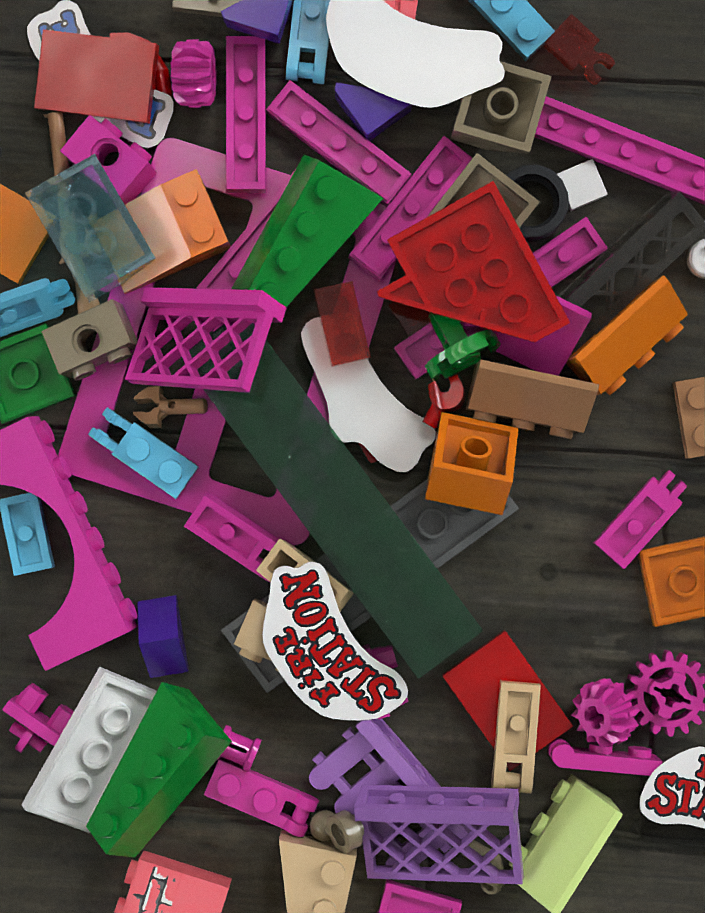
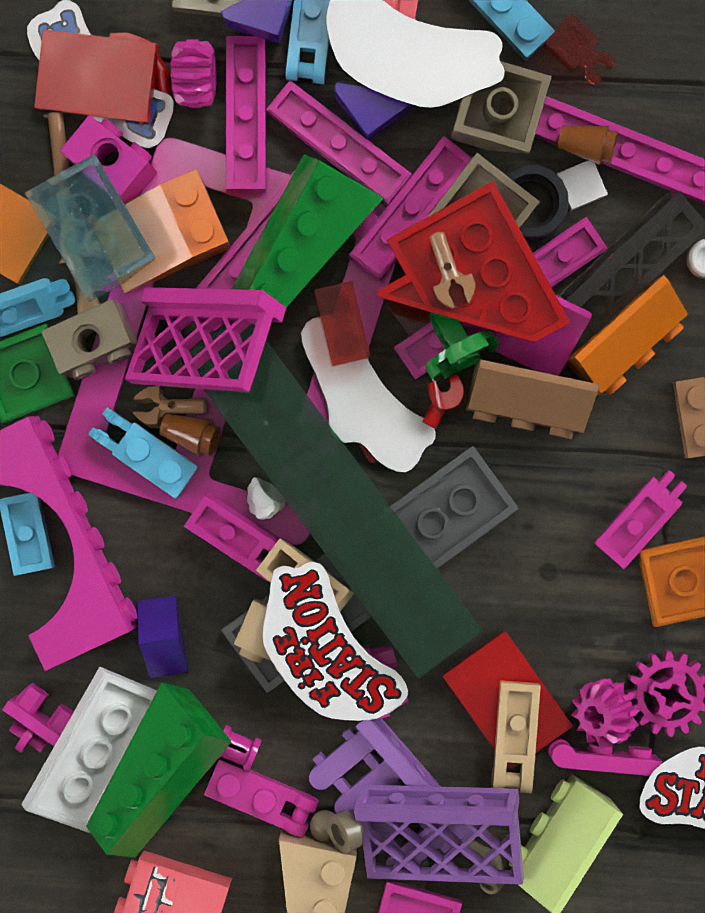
(191, 433): none -> dark orange cone
(264, 499): none -> white piece
(449, 272): none -> medium nougat bar
(472, 463): orange slope -> none
(589, 142): none -> dark orange cone

